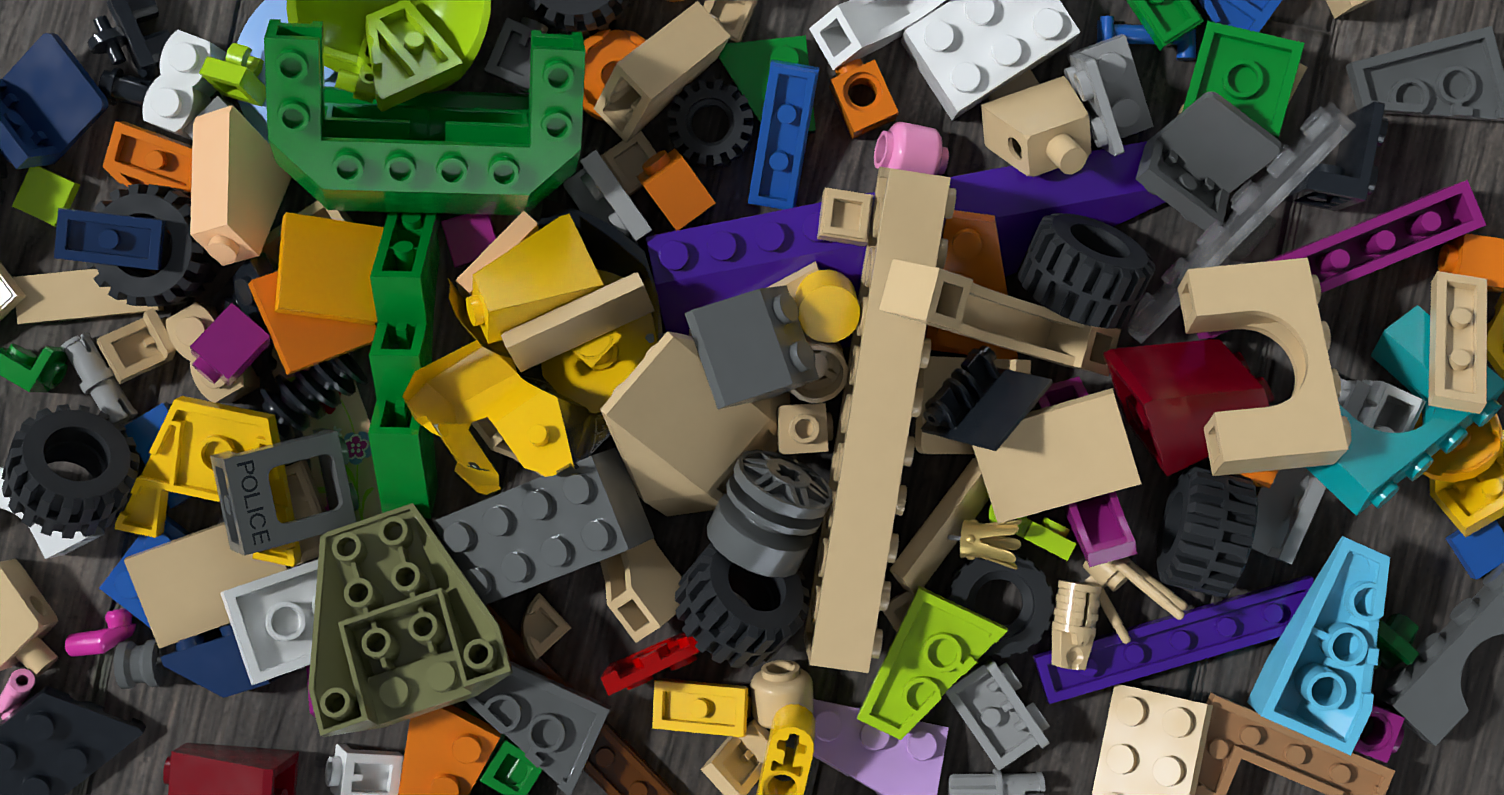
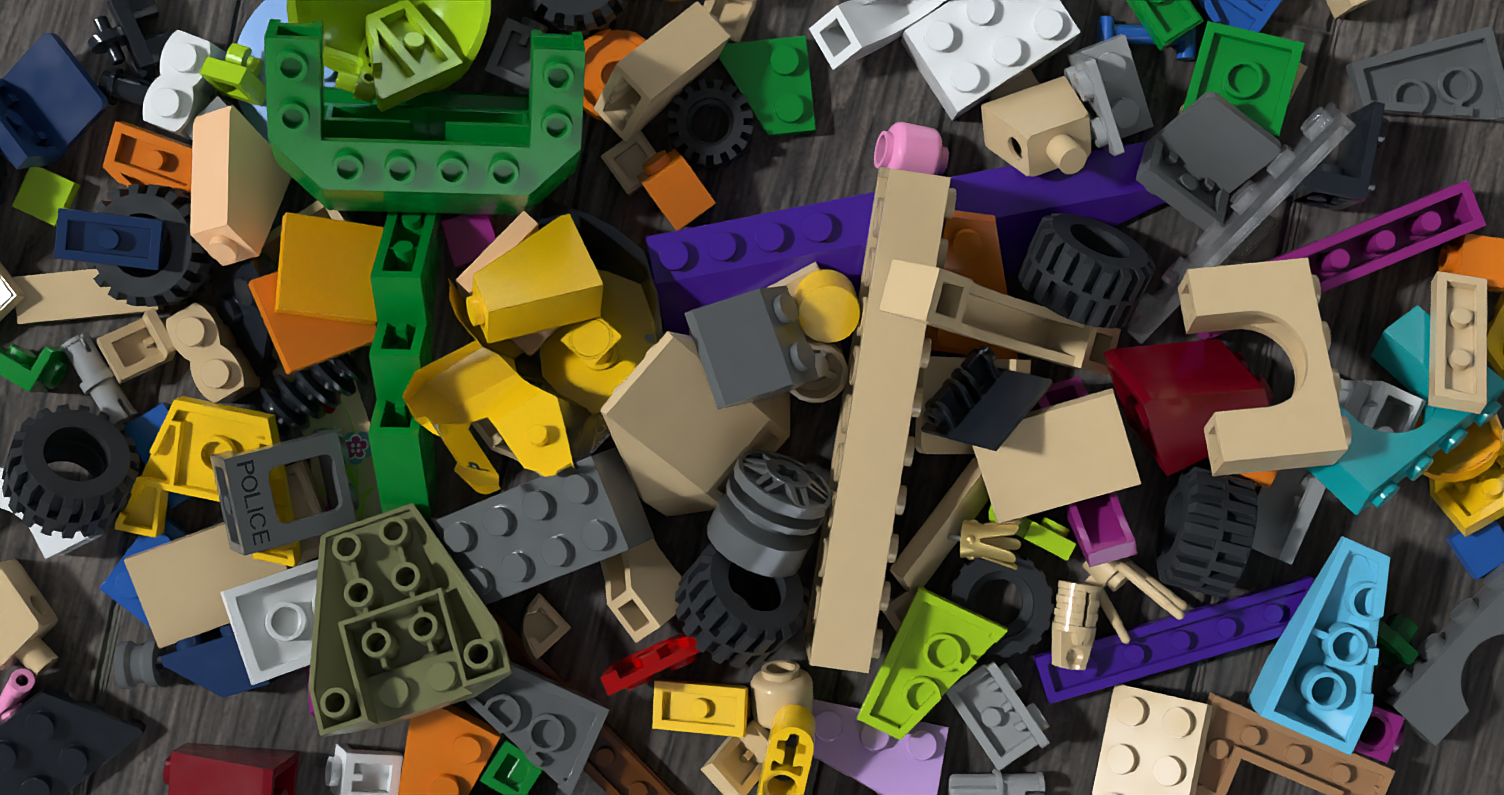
(100, 641): dark pink arm -> none
(228, 346): magenta brick -> none
(578, 322): tan tile -> none
(602, 196): light grey bracket -> none
(783, 134): blue tile -> none
(804, 428): tan bracket -> none
(845, 217): tan tile -> none
(867, 118): orange brick -> none

